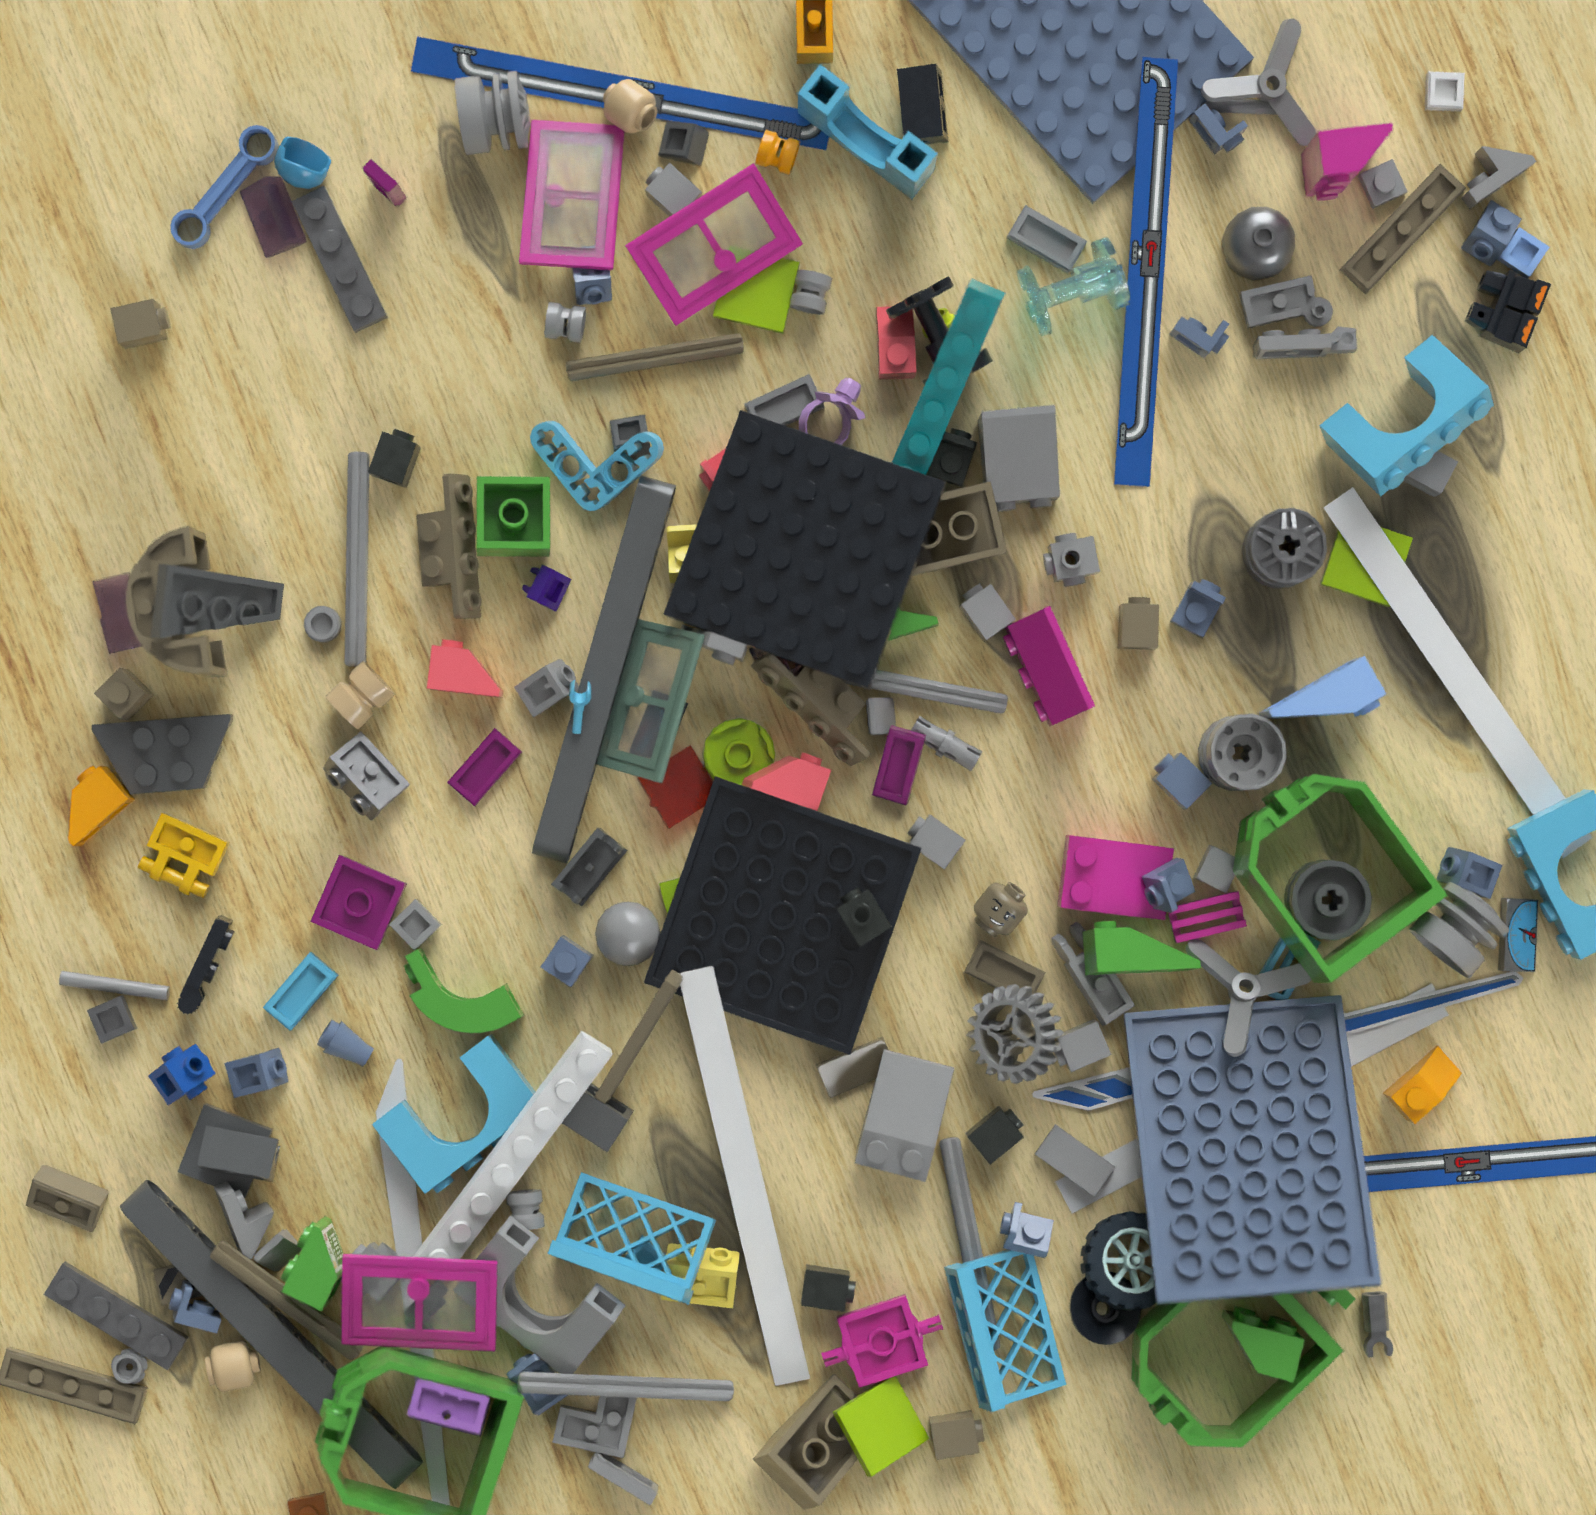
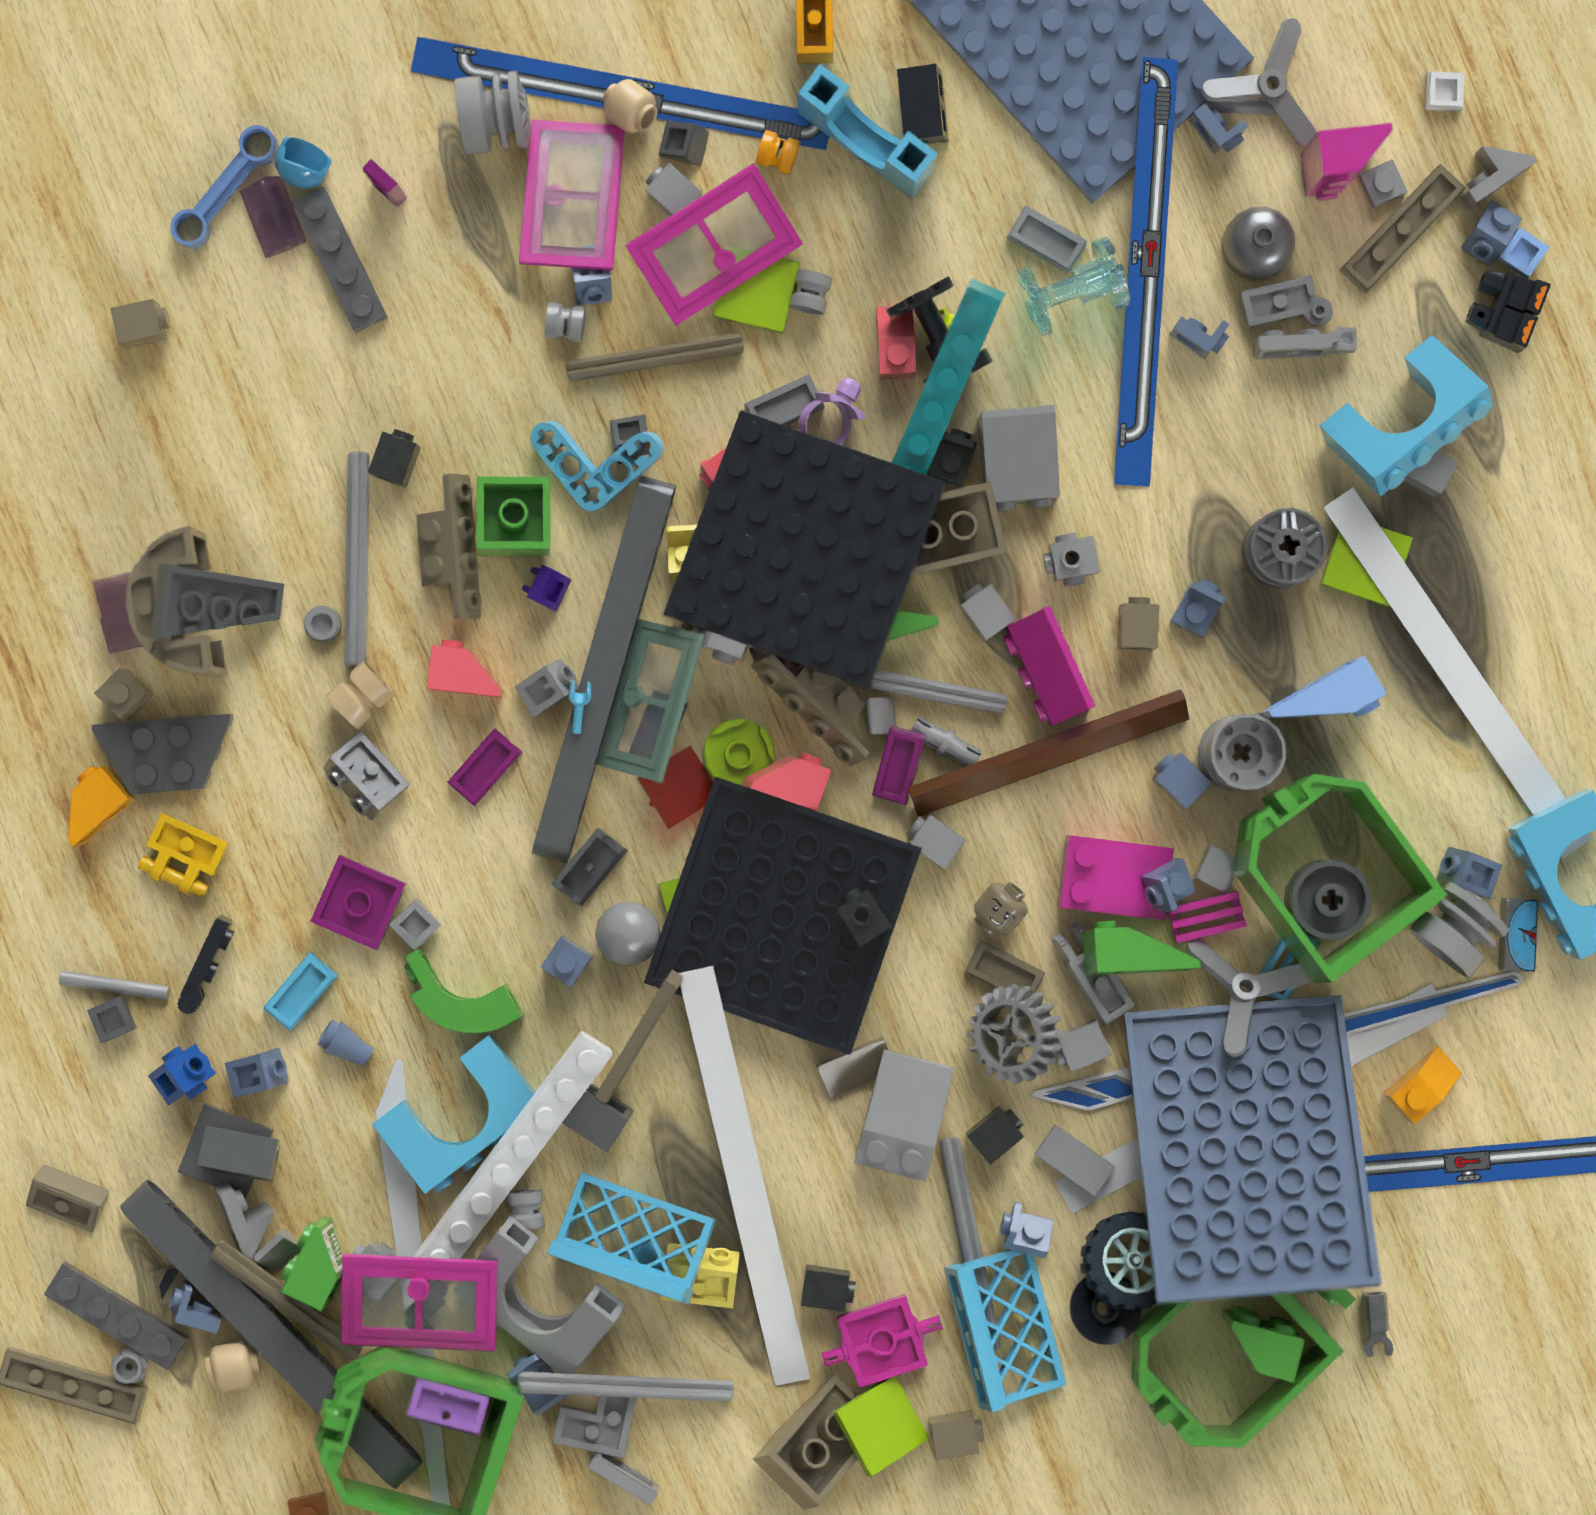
(1049, 753): none -> reddish brown tile

